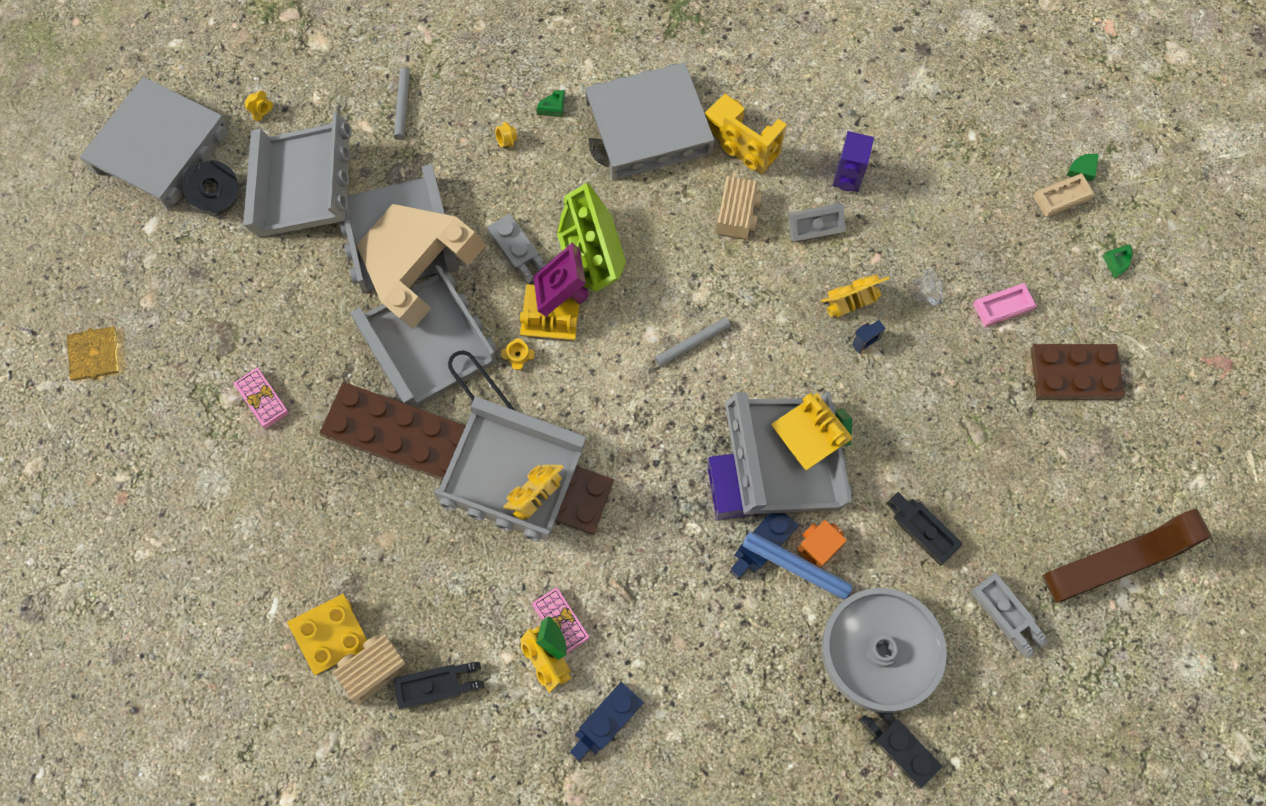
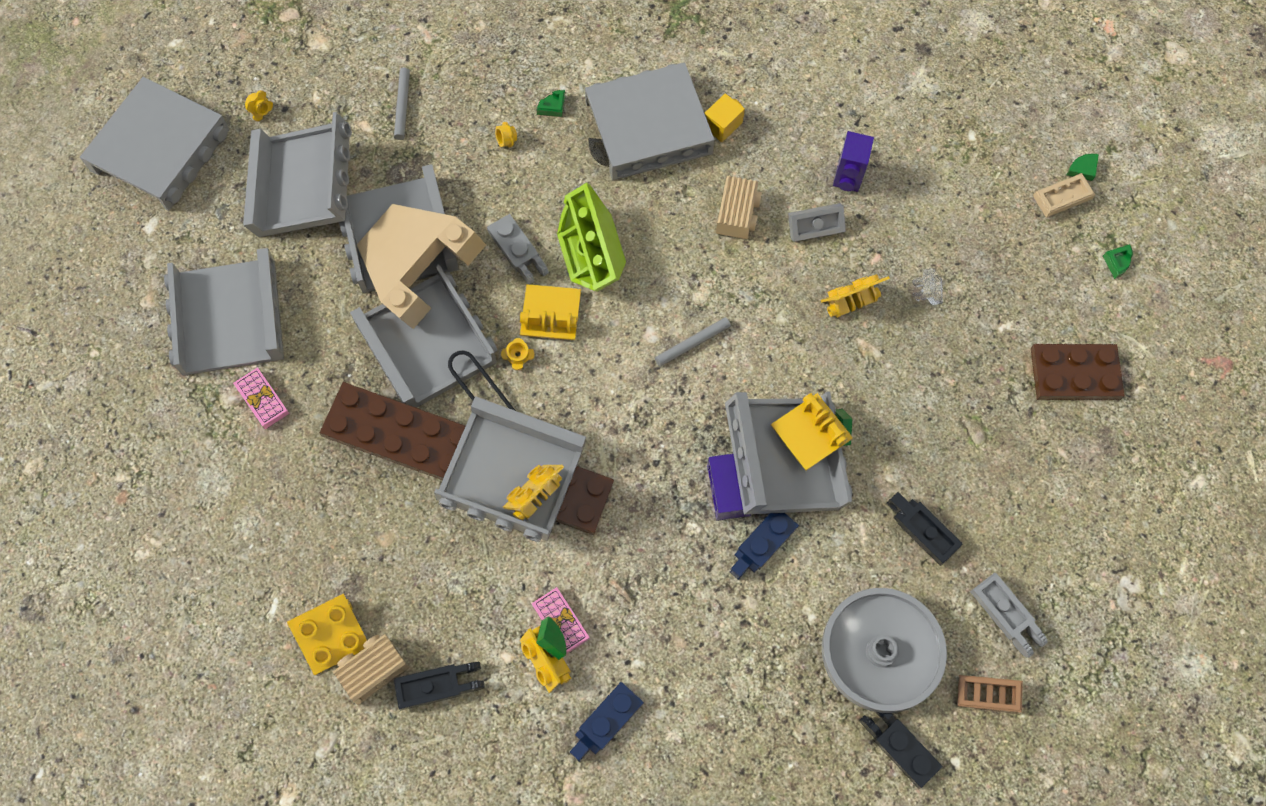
(92, 353): clear yellow piece -> none
(211, 202): black plate -> none
(224, 315): none -> light grey panel
(560, 280): magenta tile -> none
(753, 149): yellow bracket -> none
(797, 565): medium blue axle -> none
(821, 543): orange brick -> none
(868, 335): dark blue plate -> none
(1004, 305): bright pink tile -> none
(1015, 685): none -> medium nougat slope
(1128, 557): reddish brown beam -> none

